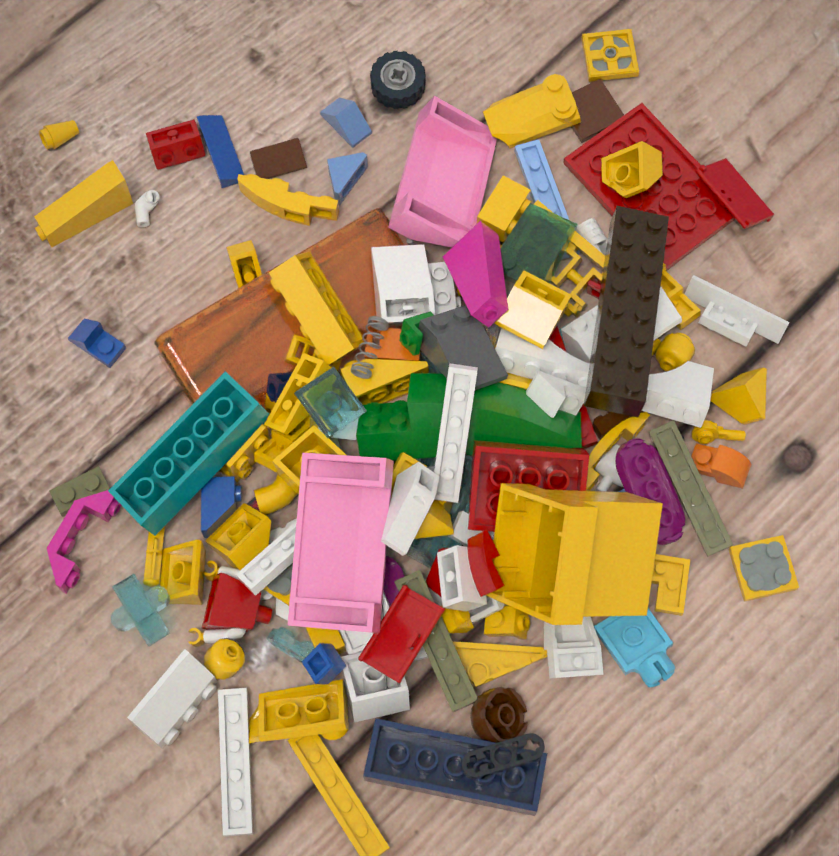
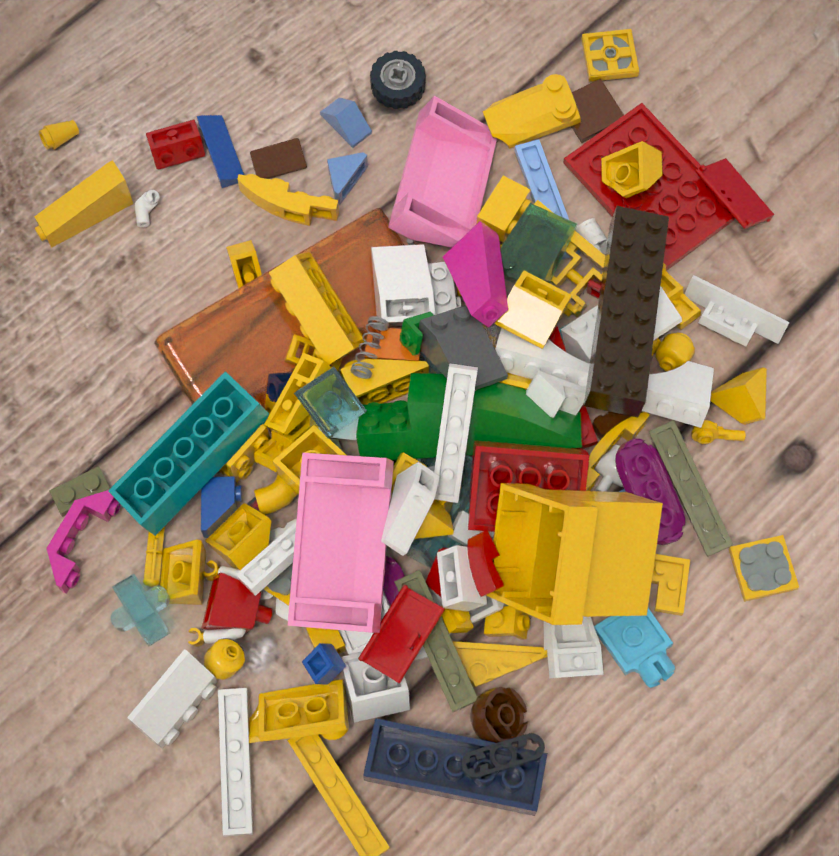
(97, 342): blue slope -> none
(285, 641): clear light blue plate -> none
(722, 464): orange brick -> none

